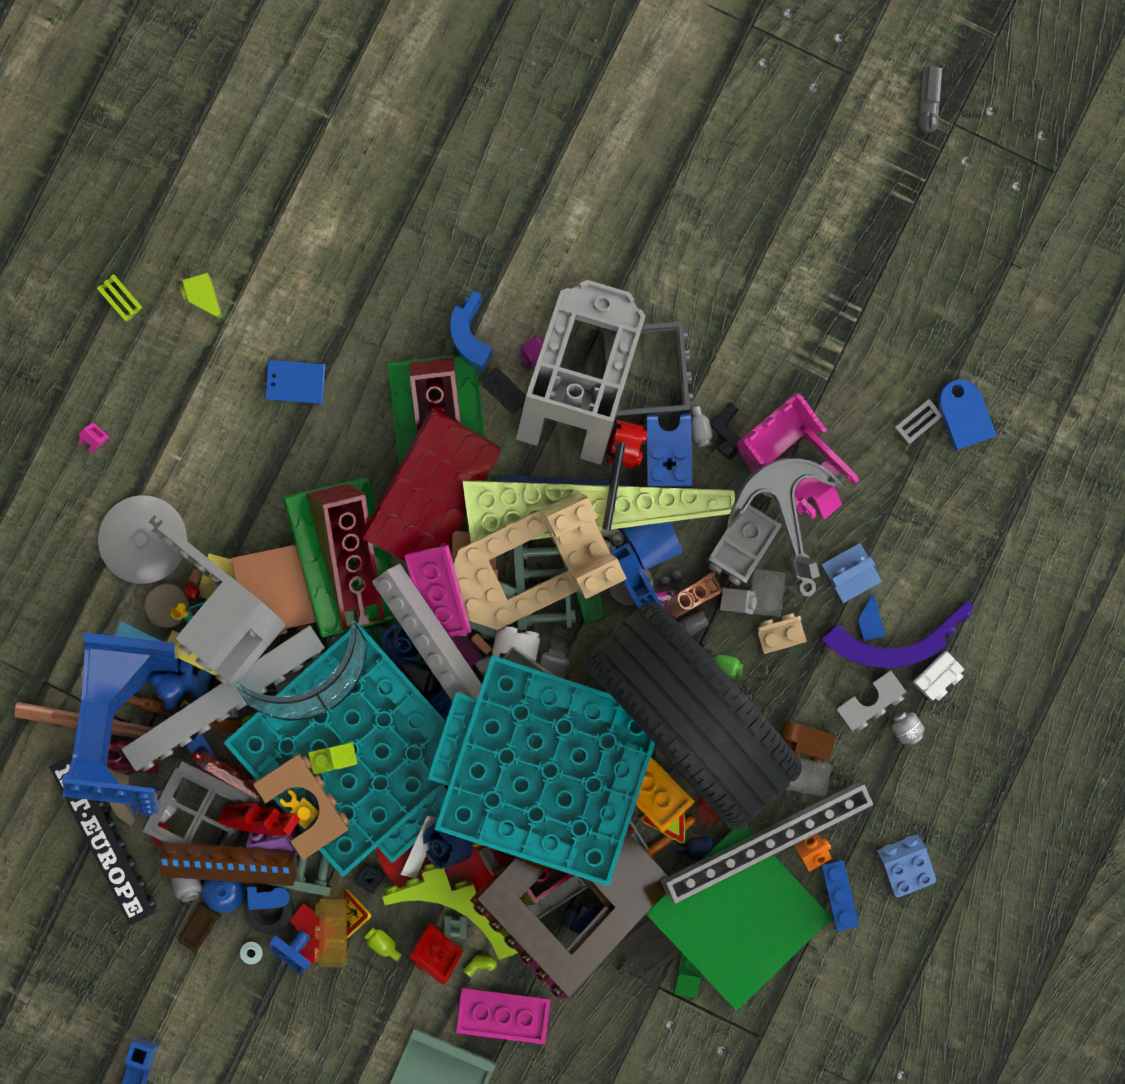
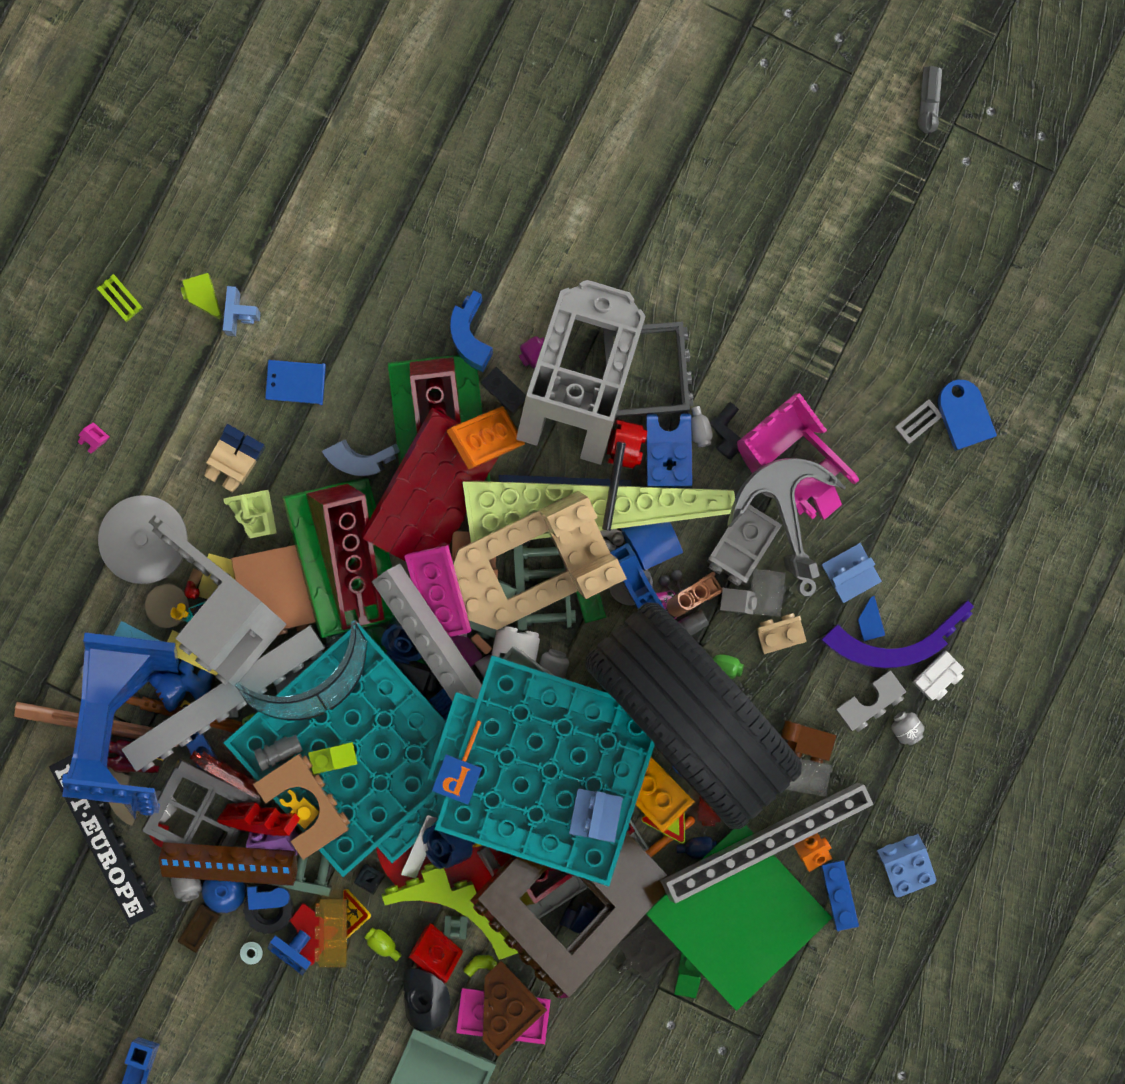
(229, 463): none -> tan hips
(237, 312): none -> medium blue bracket
(254, 513): none -> yellowish green slope
(280, 750): none -> dark grey axle
(350, 462): none -> sand blue arch
(425, 999): none -> black hat
(457, 776): none -> blue piece
(485, 437): none -> orange tile
(507, 1008): none -> reddish brown plate
(595, 815): none -> medium blue bracket

